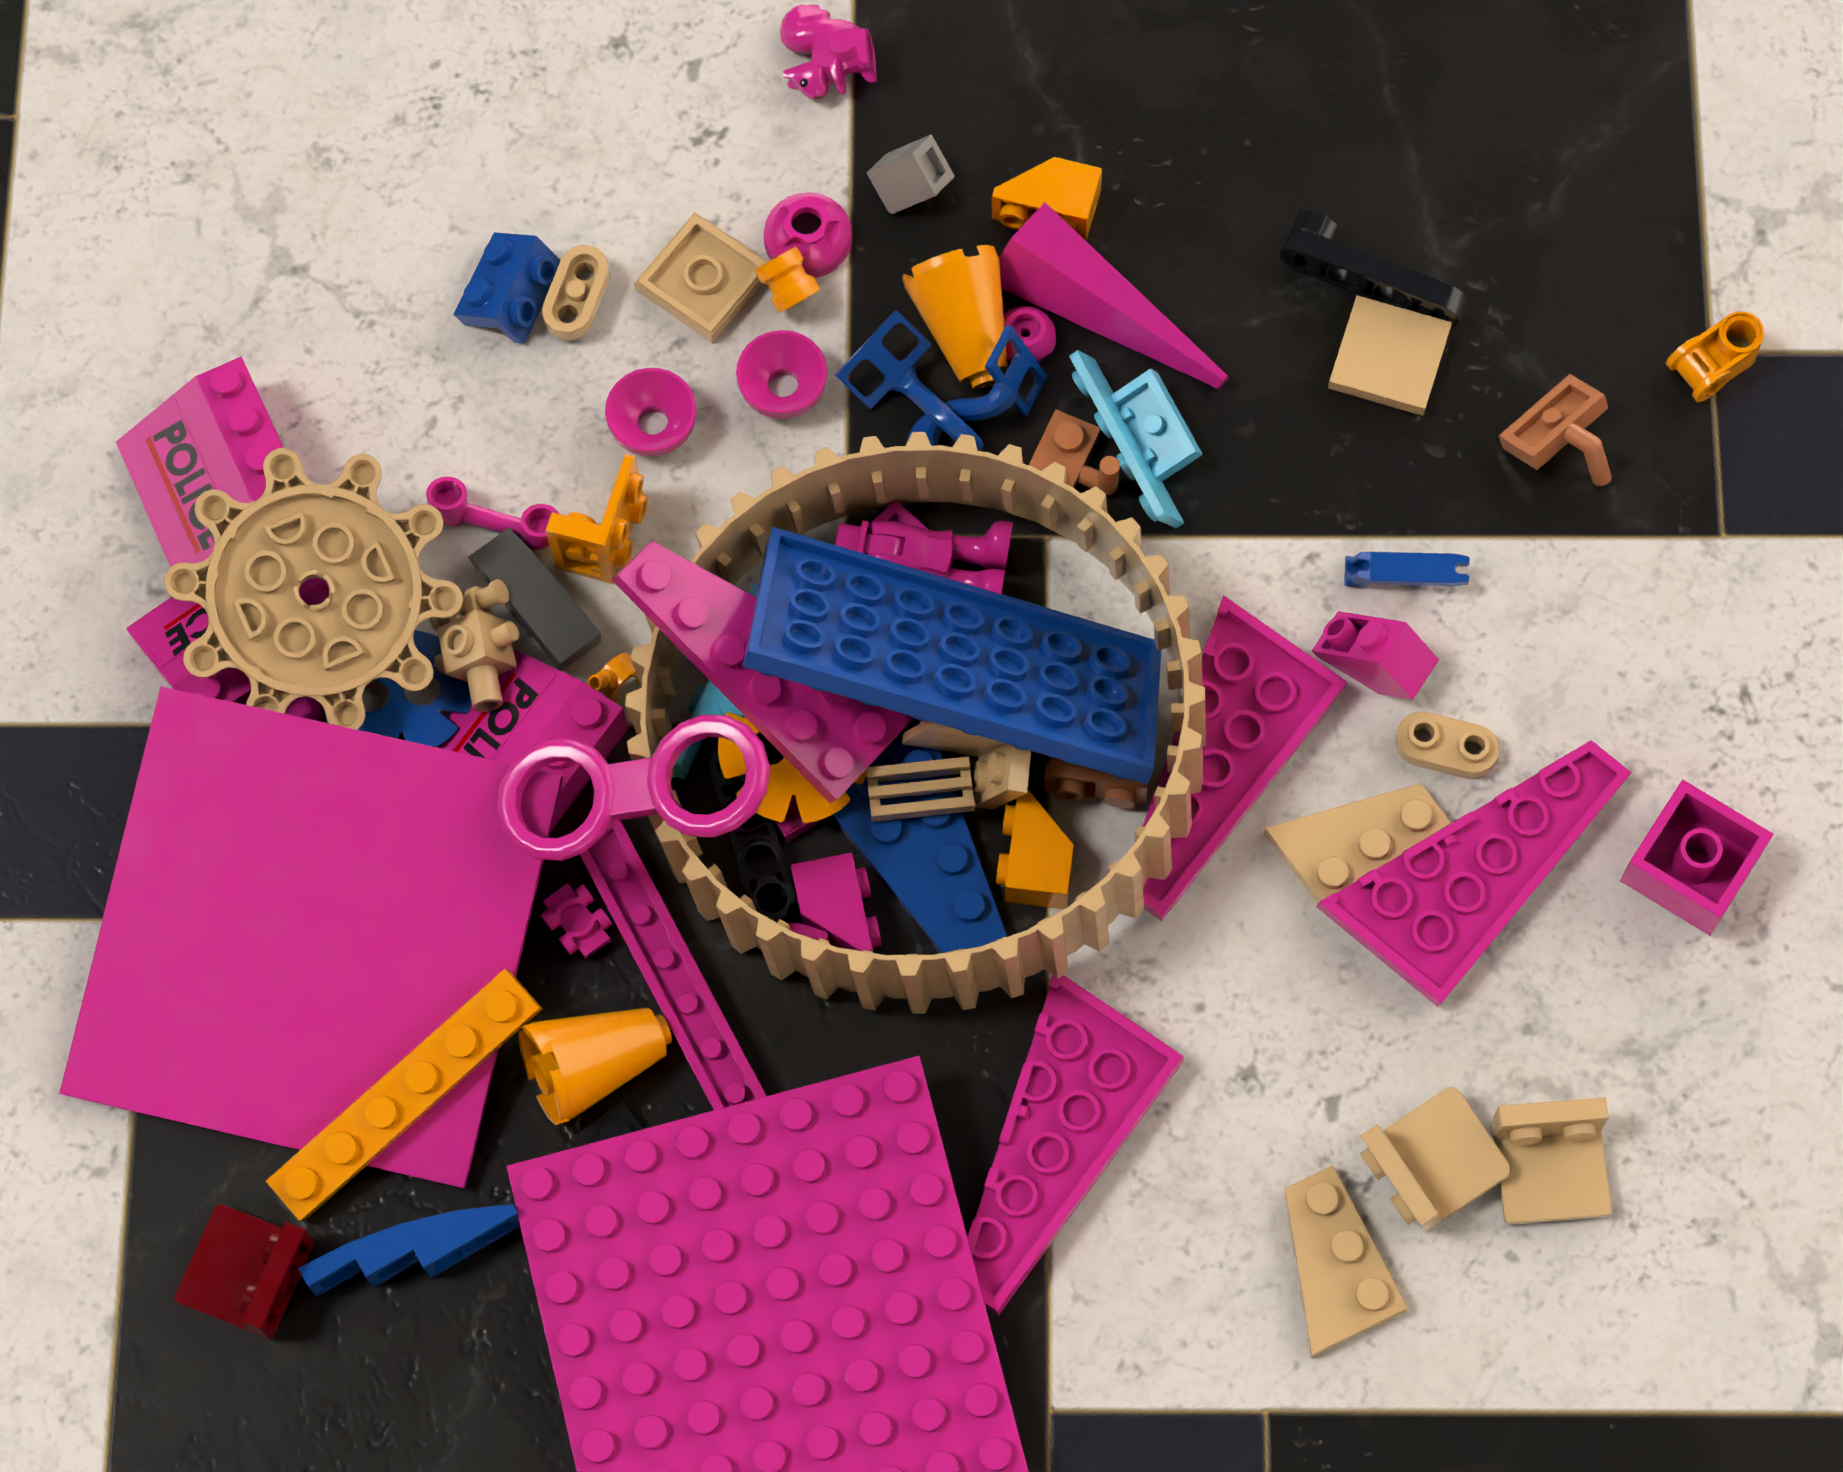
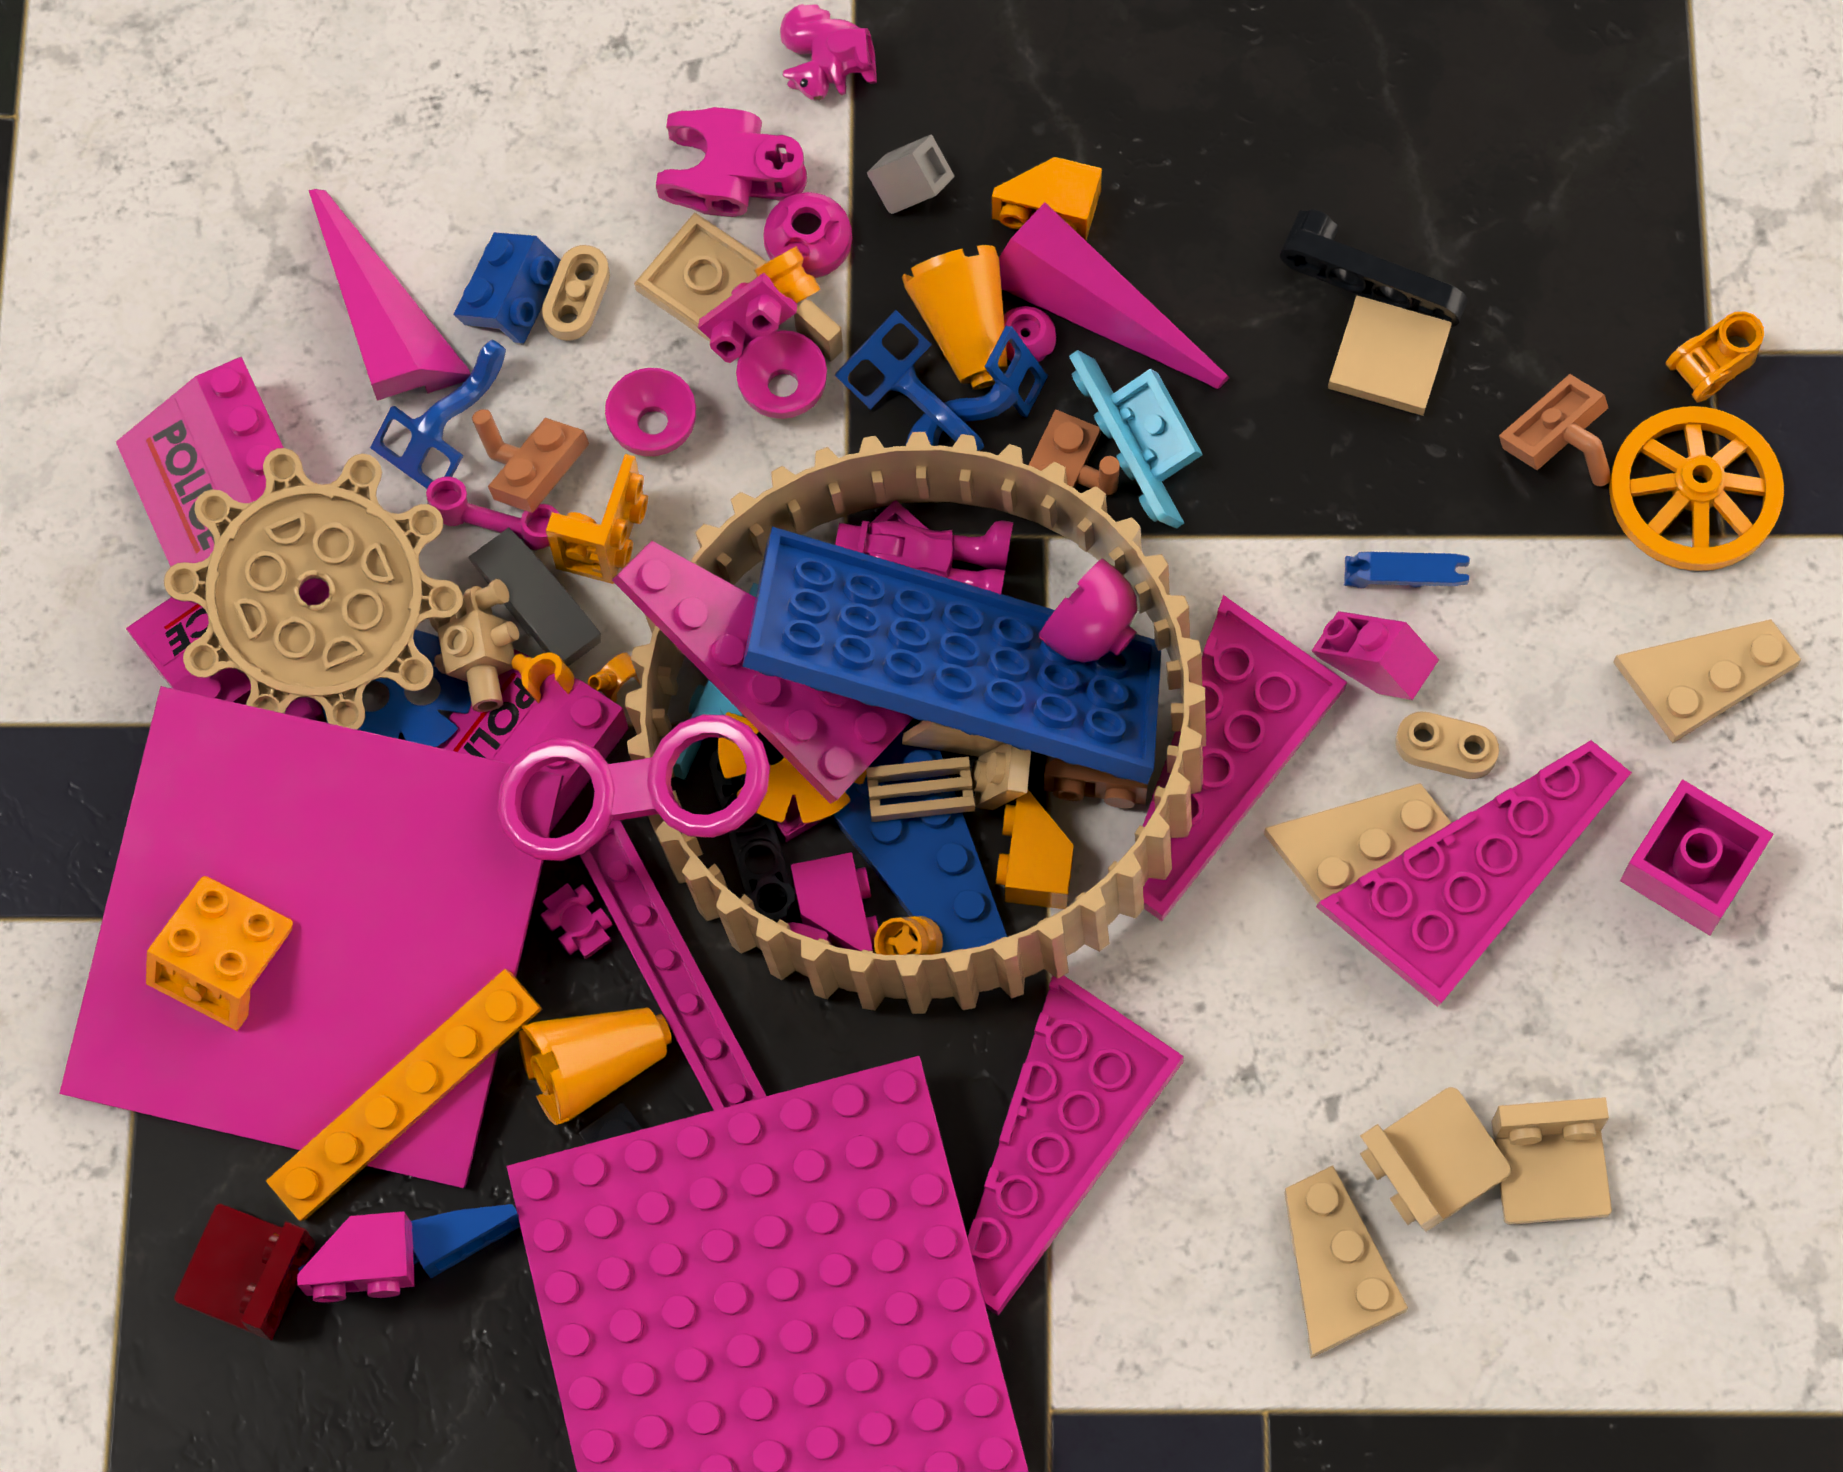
(215, 951): none -> light orange bracket
(362, 1255): none -> dark pink slope
(392, 332): none -> dark pink wedge
(429, 428): none -> blue piece
(534, 466): none -> nougat plate
(537, 669): none -> light orange piece
(735, 163): none -> dark pink piece
(749, 313): none -> dark pink hips
(819, 328): none -> tan tile
(896, 936): none -> light orange wheel
(1094, 616): none -> dark pink cylinder
(1695, 495): none -> light orange wheel
(1706, 674): none -> tan wing

